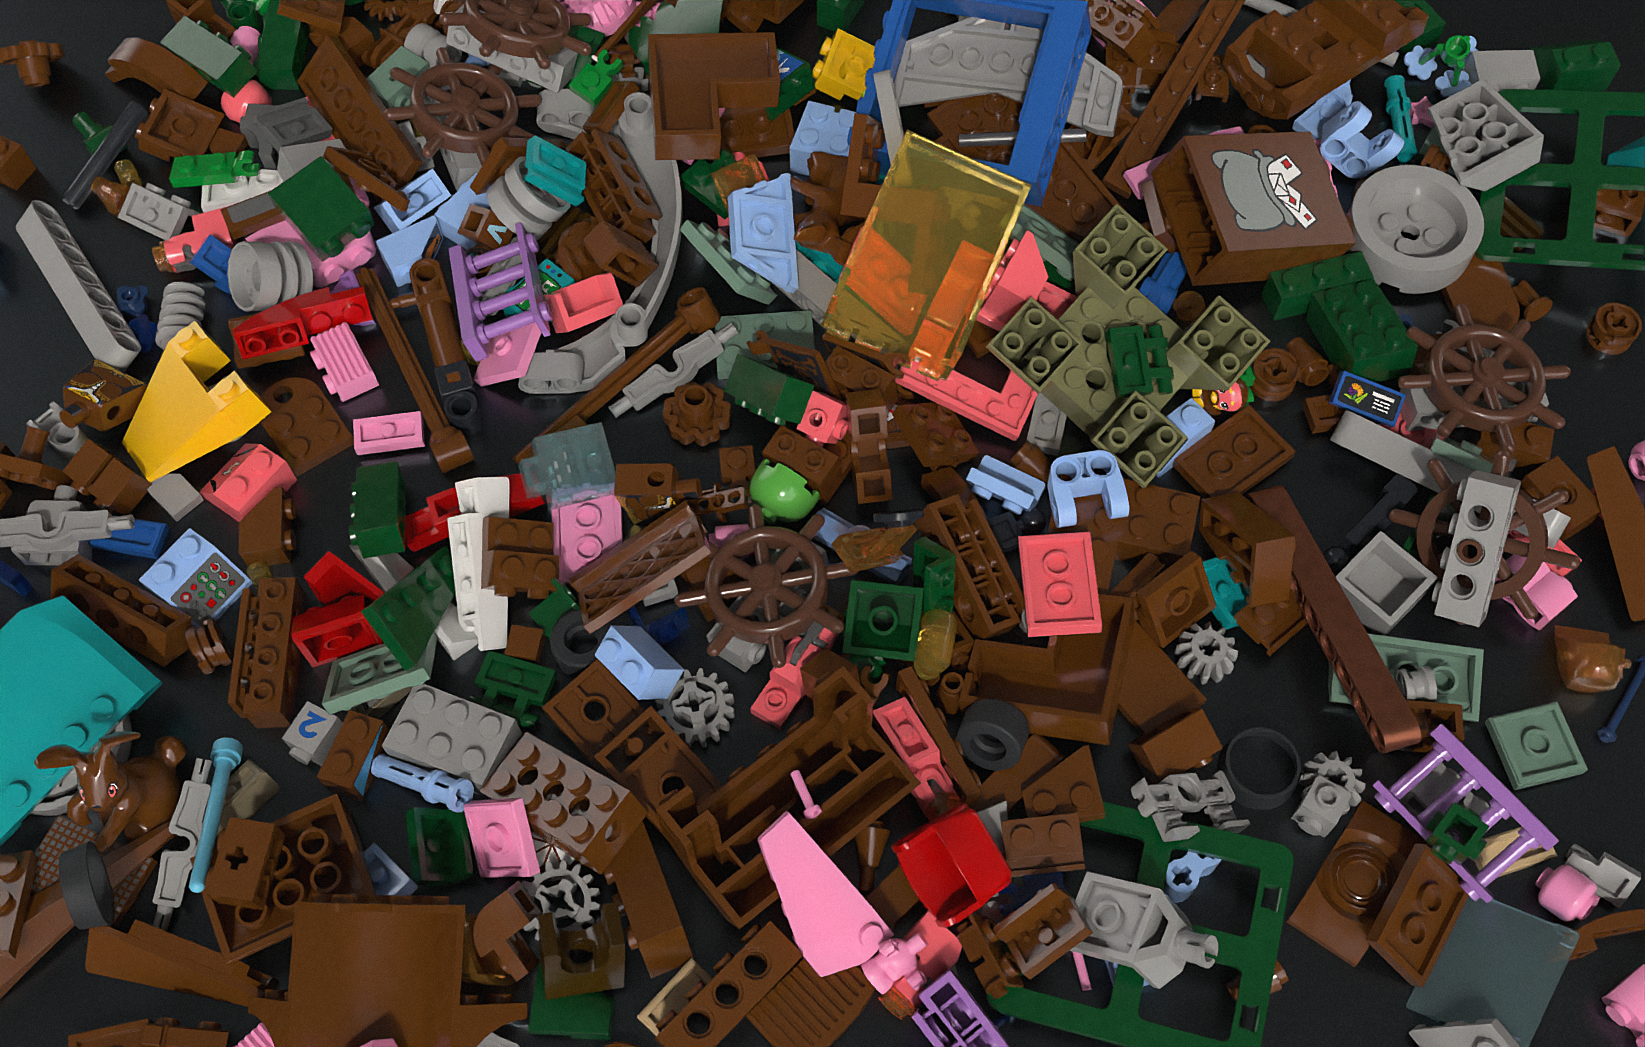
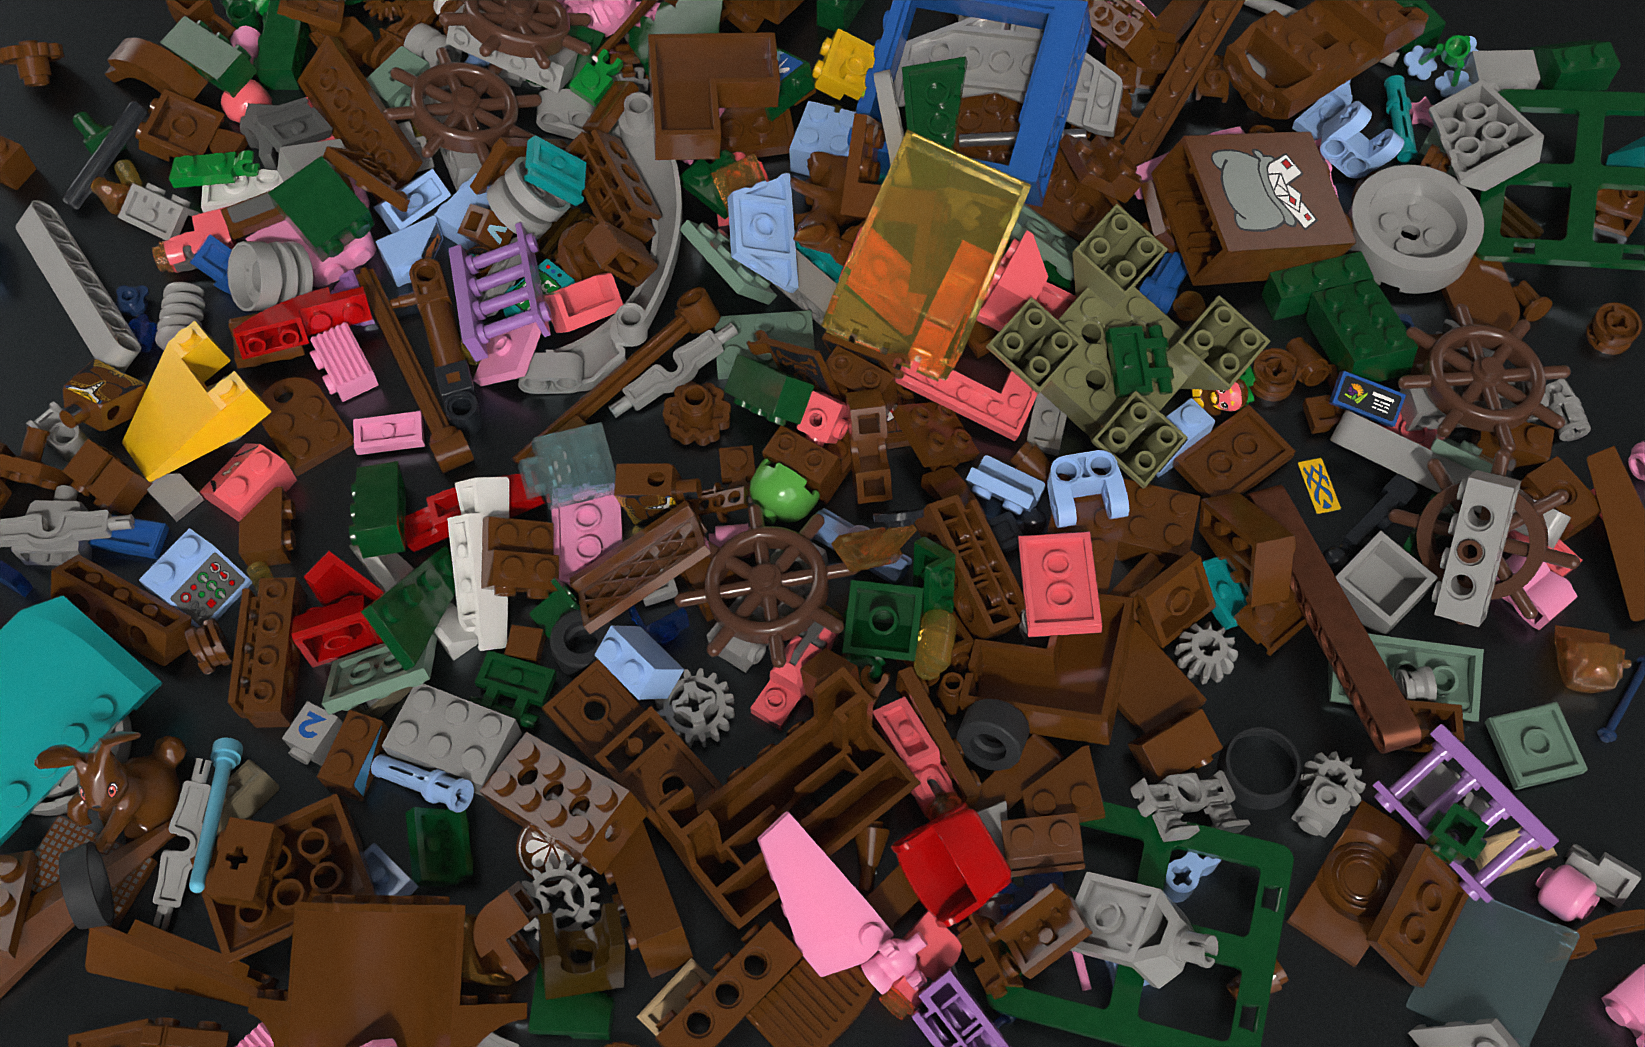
(501, 838): bright pink plate -> none
(811, 809): bright pink piece -> none
(934, 98): none -> dark green wing
(1102, 165): none -> reddish brown plate
(1319, 485): none -> yellow sticker
(1568, 405): none -> light grey hinge

